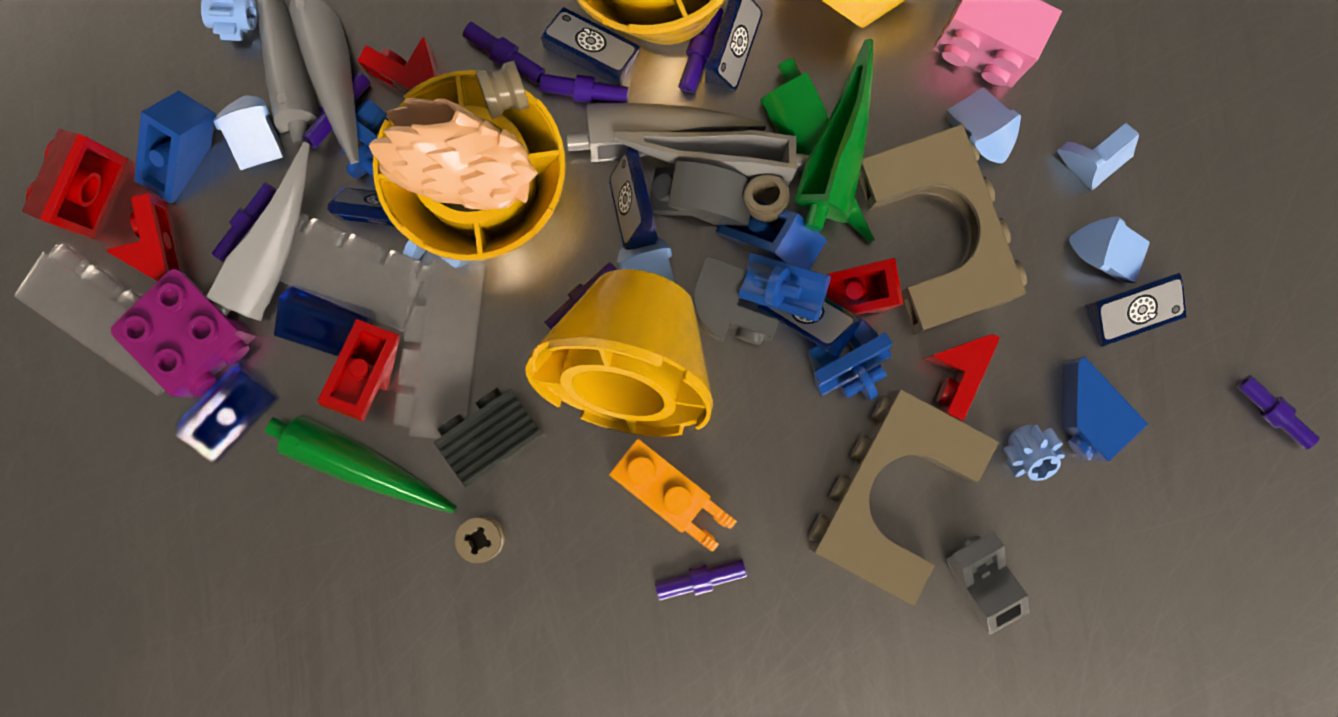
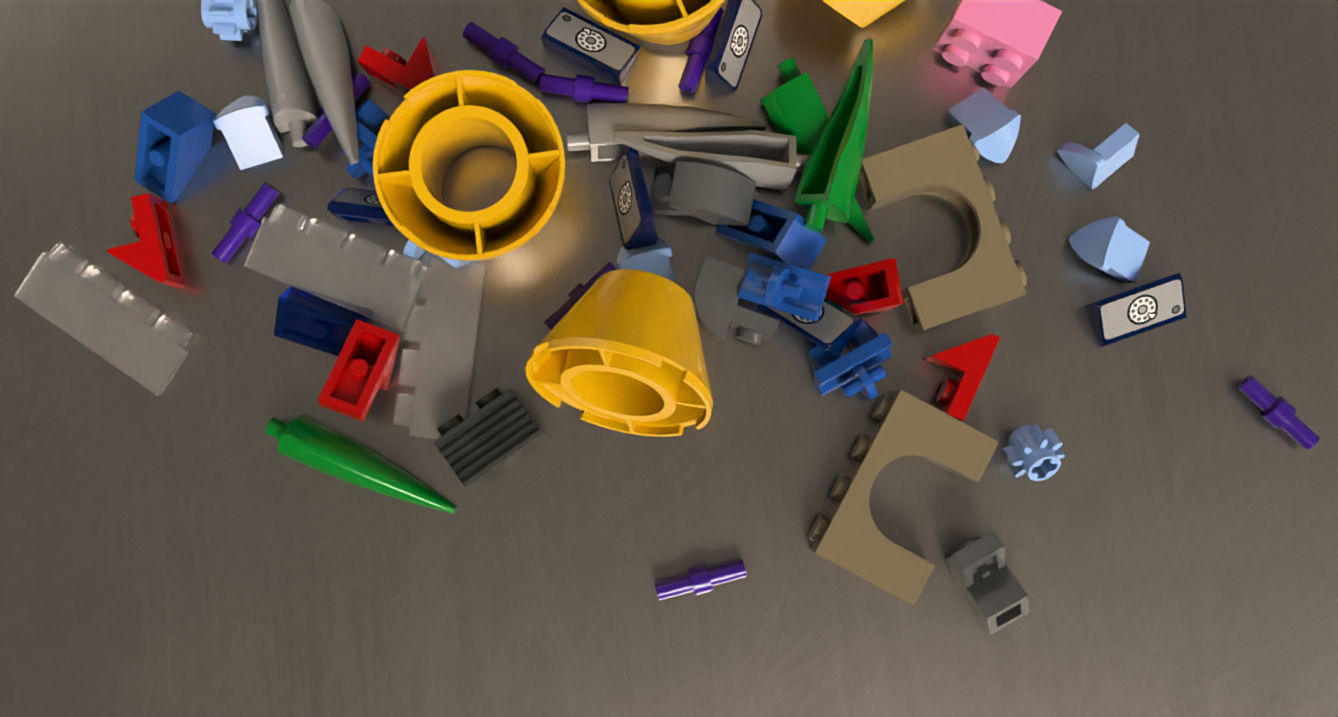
(74, 183): red slope -> none
(181, 336): magenta bracket -> none
(224, 411): clear blue slope -> none
(257, 262): light grey piece -> none
(453, 156): light nougat head -> none
(490, 533): dark tan wheel -> none
(502, 89): dark tan wheel -> none
(668, 492): light orange hinge -> none
(770, 190): dark tan piece -> none
(1096, 413): blue slope -> none

